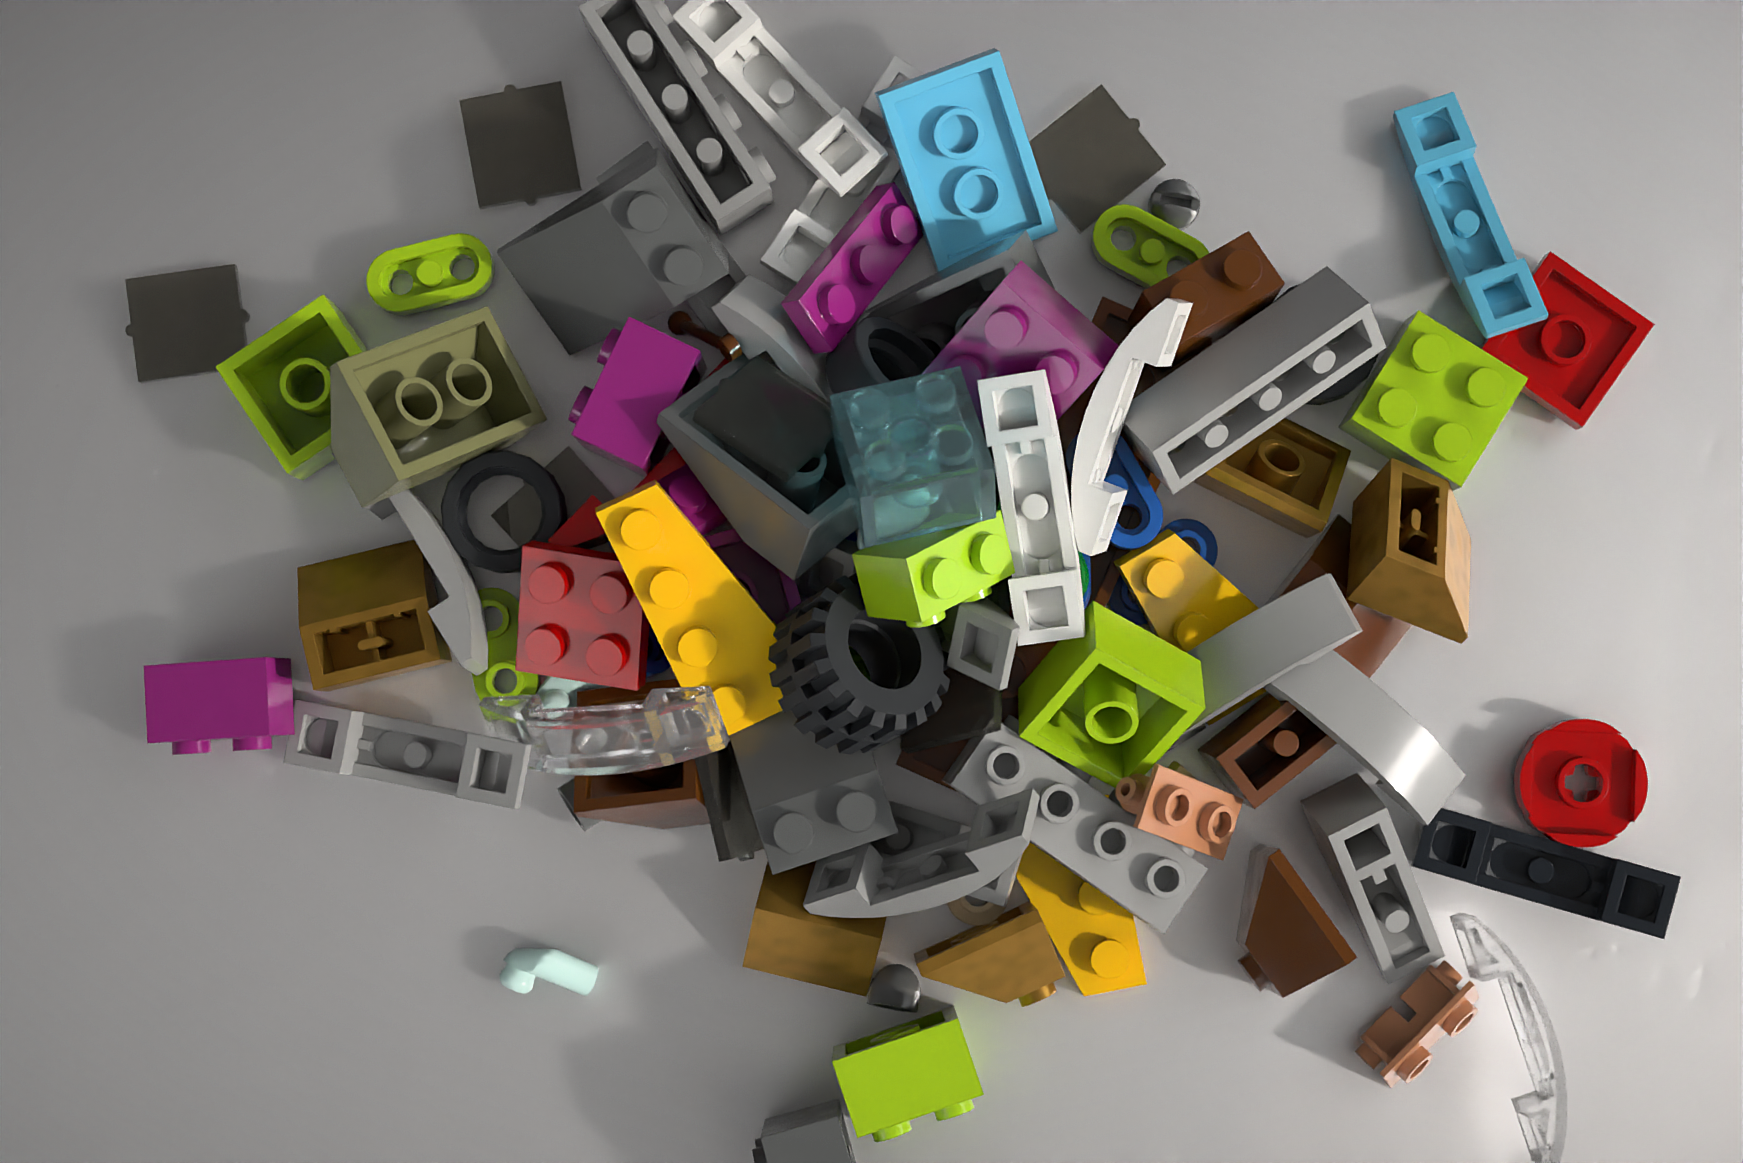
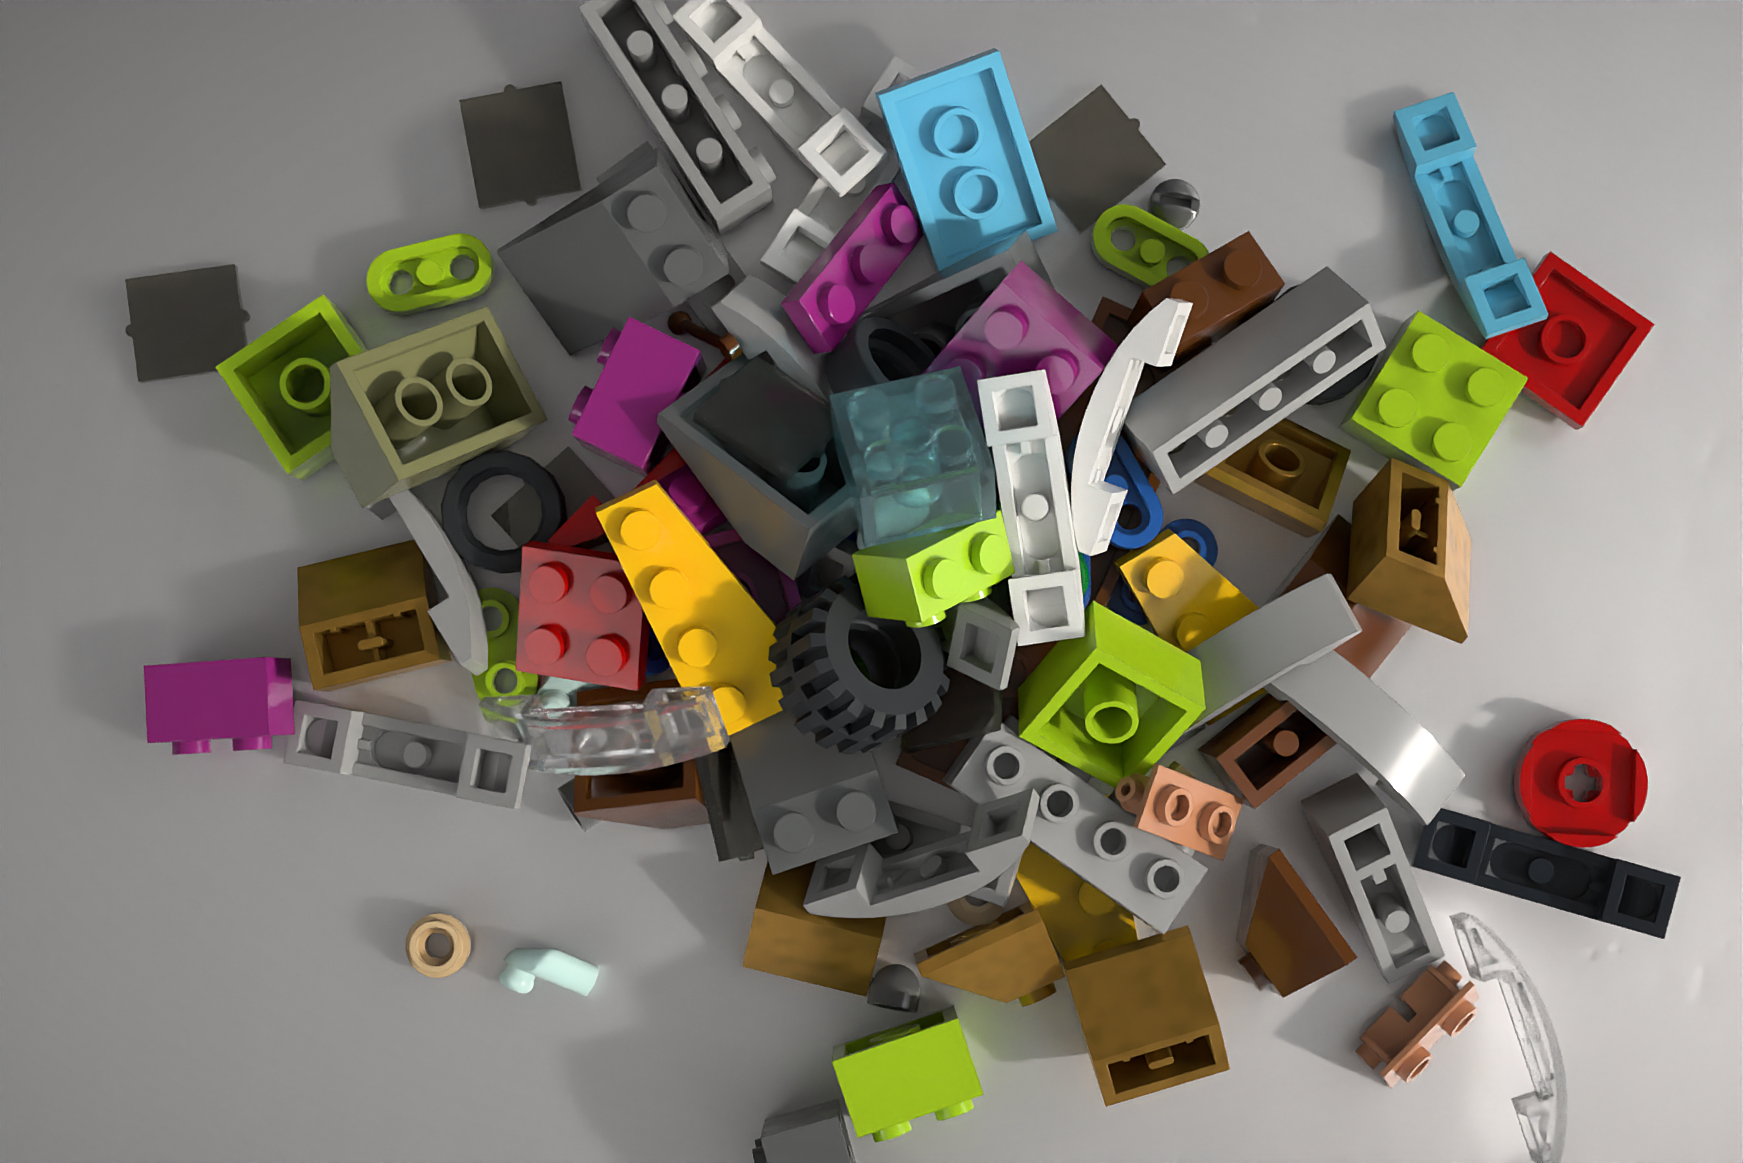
(419, 953): none -> tan plate
(1146, 1015): none -> pearl gold slope

